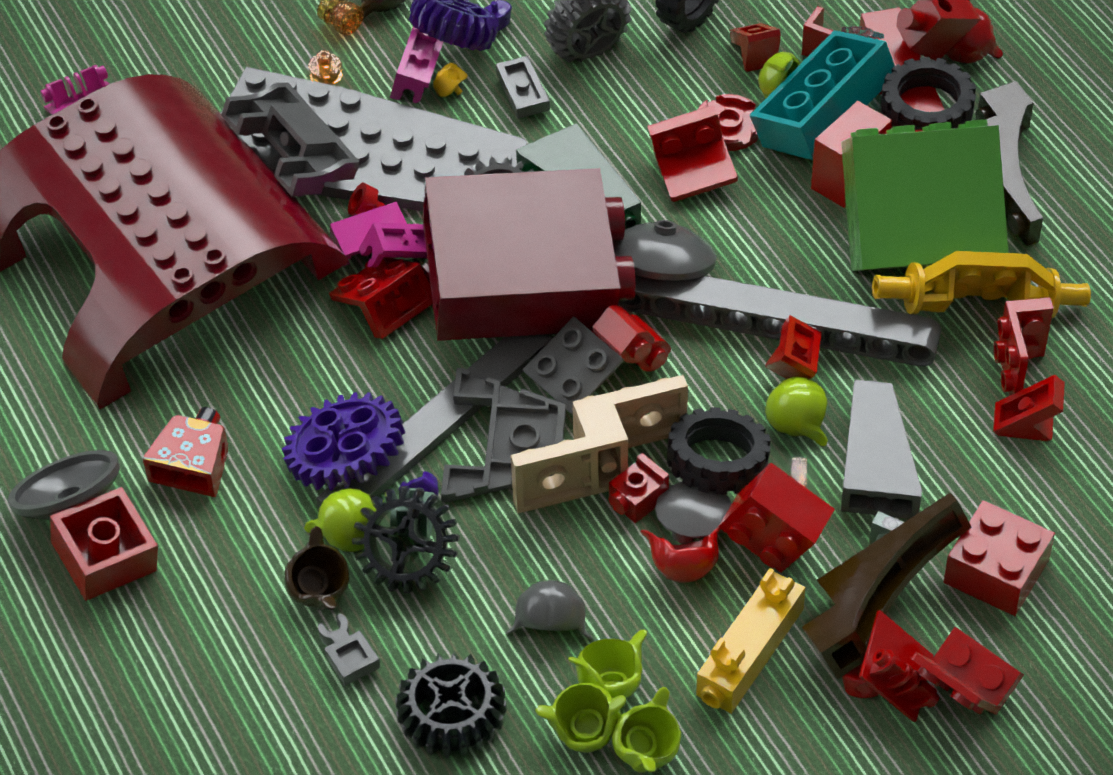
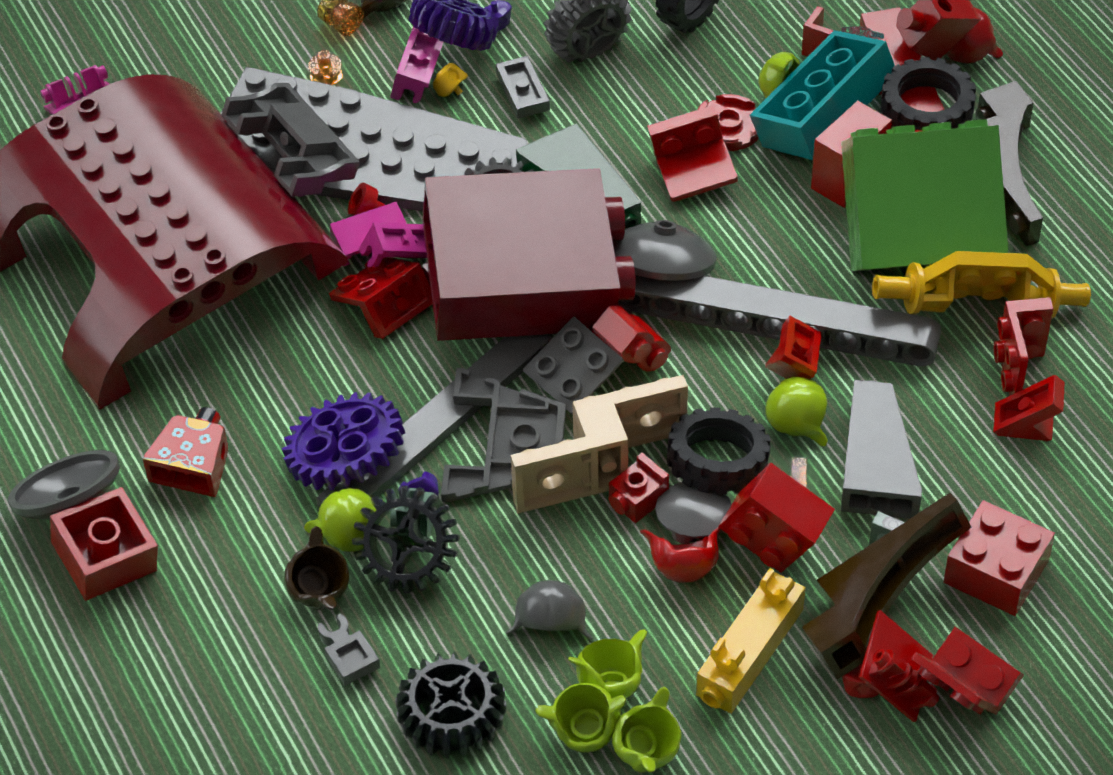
(757, 44): red slope -> none

